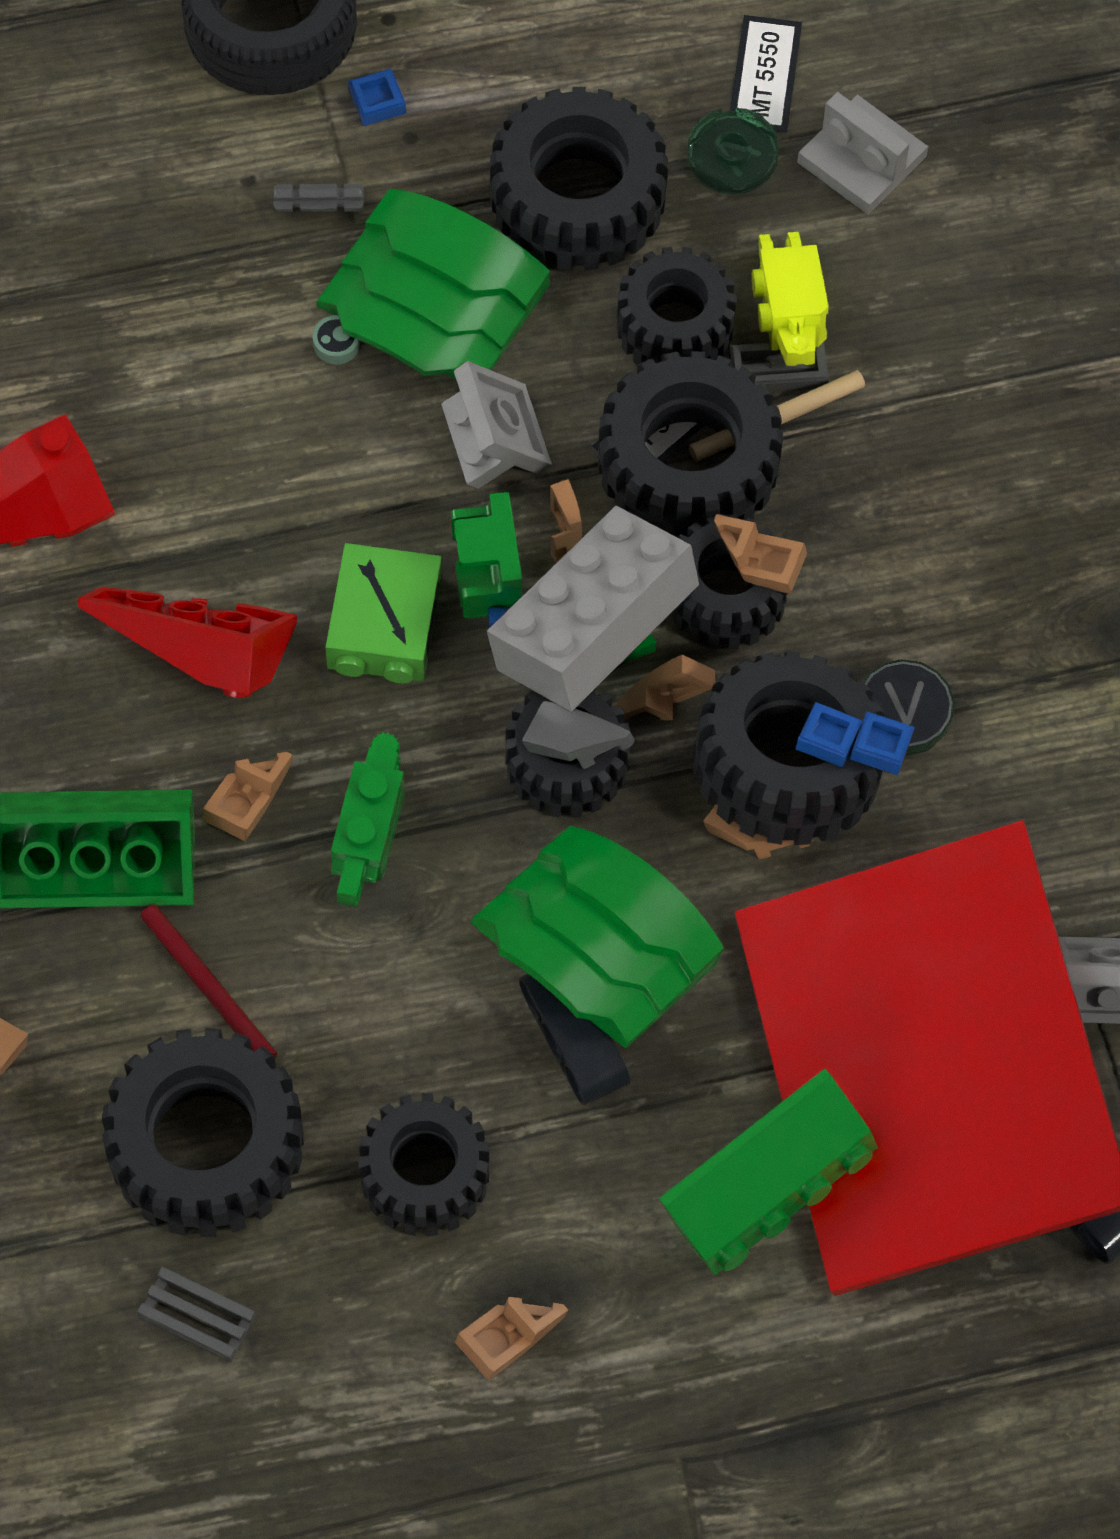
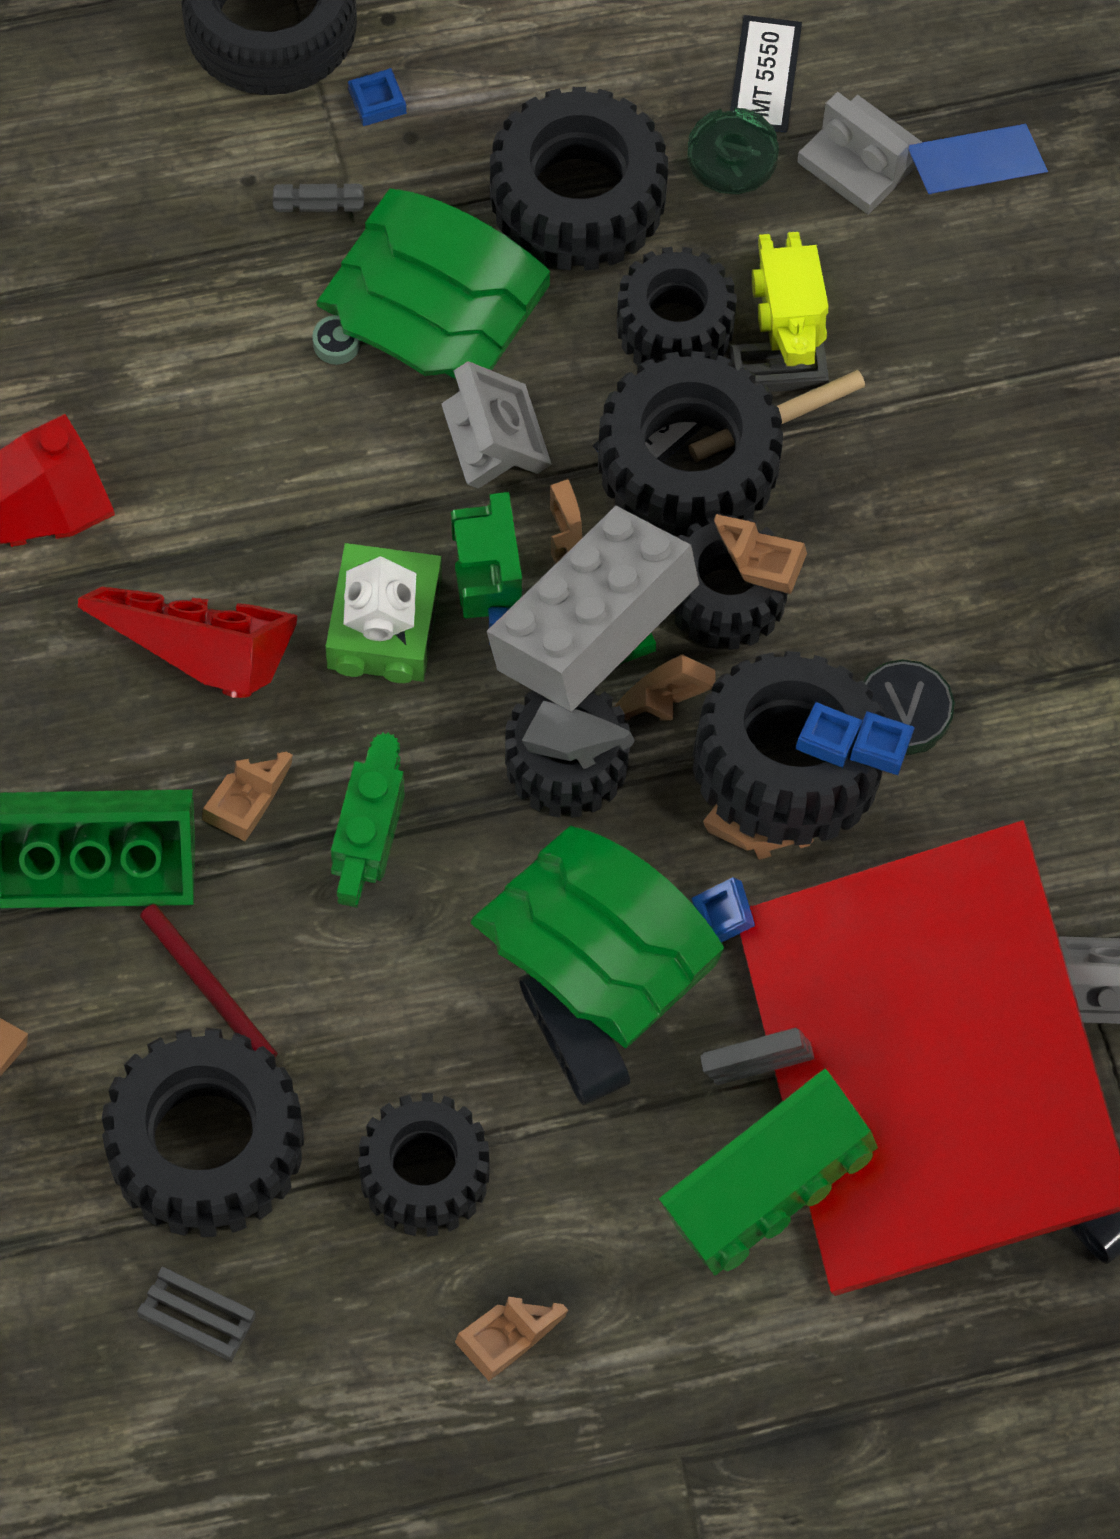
(379, 599): none -> white brick
(725, 909): none -> blue tile
(757, 1056): none -> dark grey tile
(977, 158): none -> blue sticker

